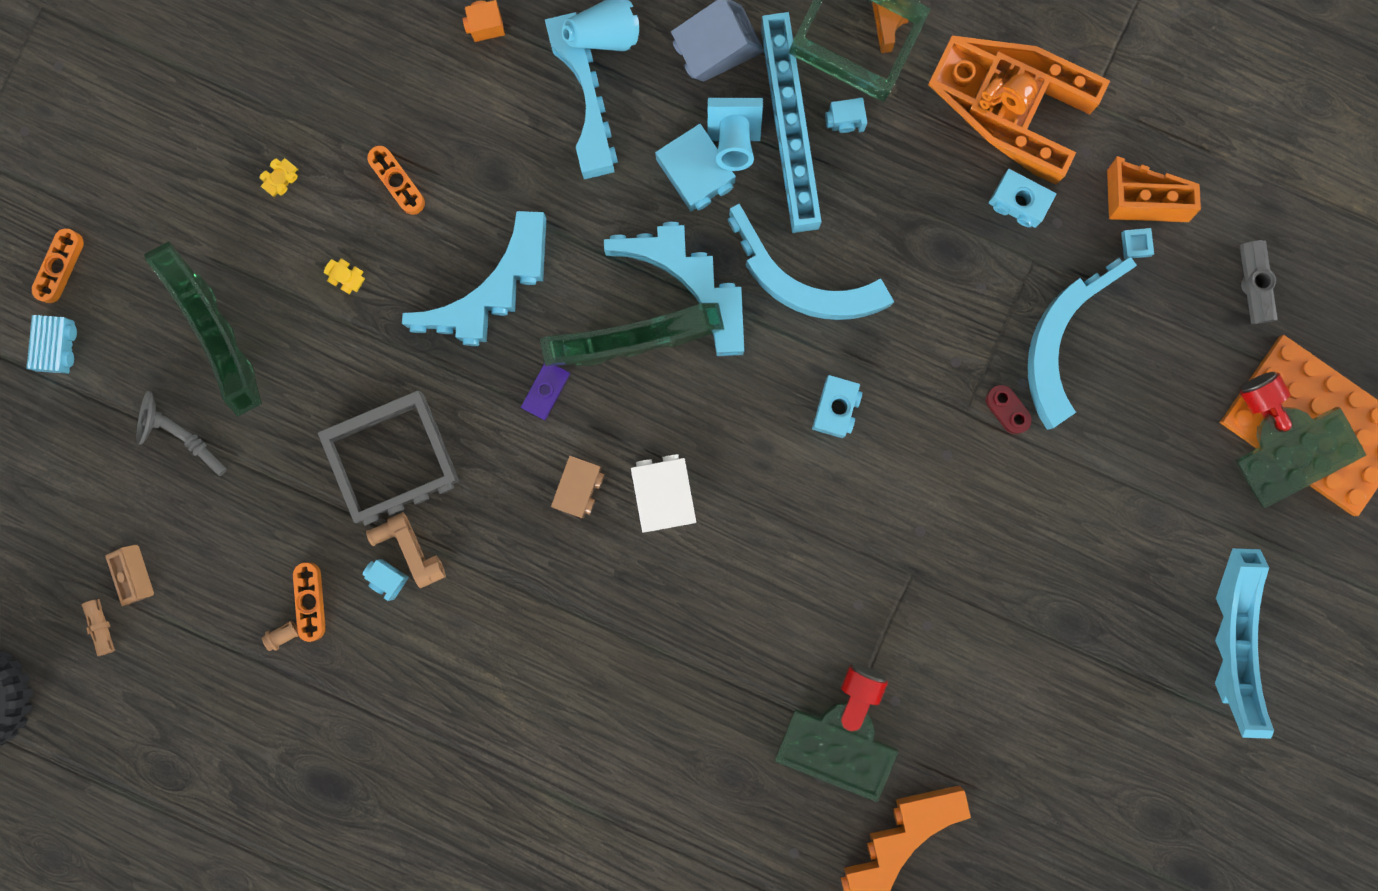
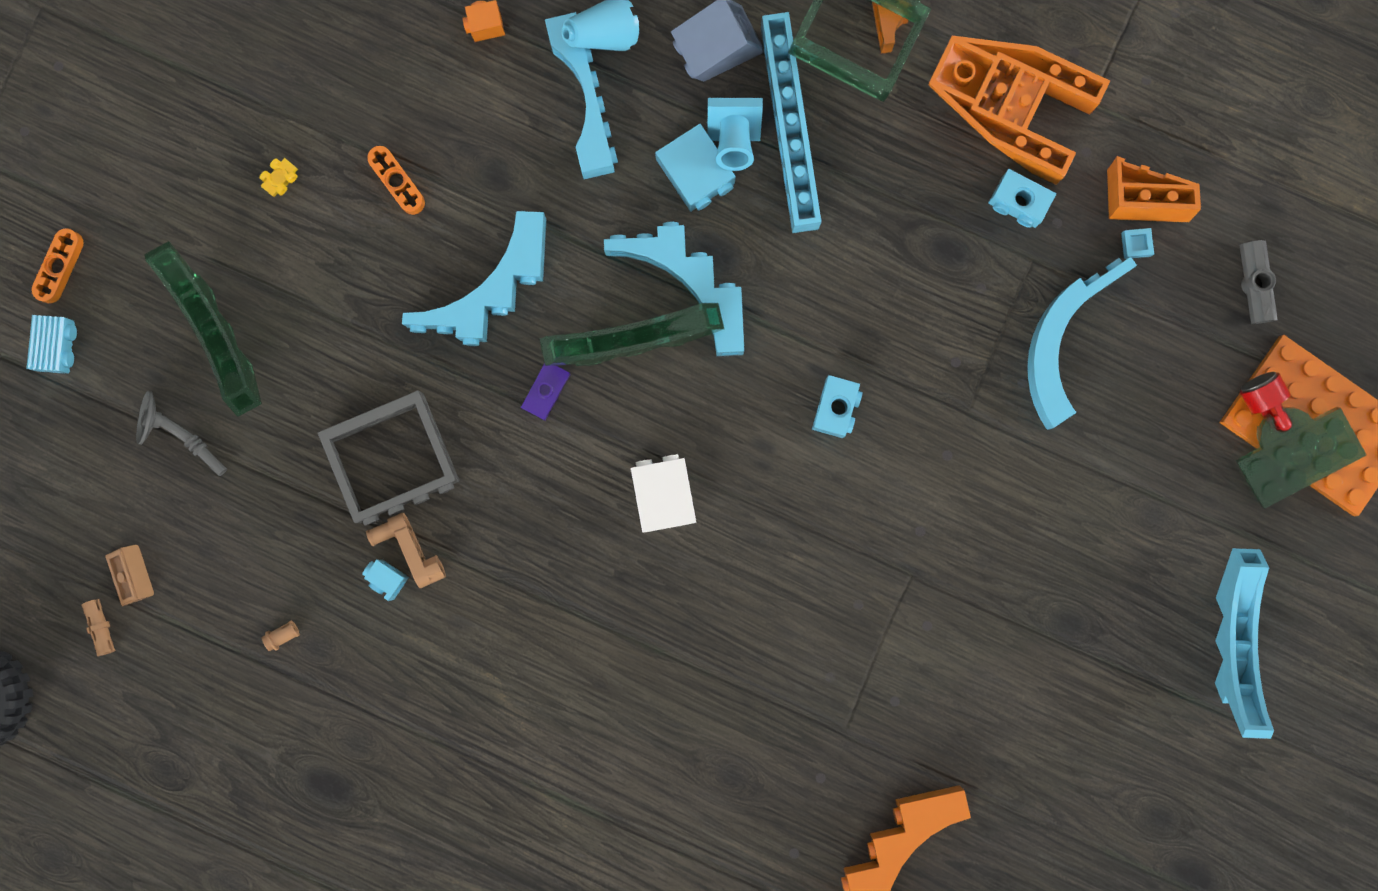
(302, 622): orange beam -> none
(340, 273): yellow piece -> none
(577, 487): medium nougat brick -> none
(800, 297): medium azure arch -> none
(841, 743): clear green plate -> none
(847, 115): medium azure brick -> none
(1008, 410): dark red plate -> none
(1014, 94): orange piece -> none

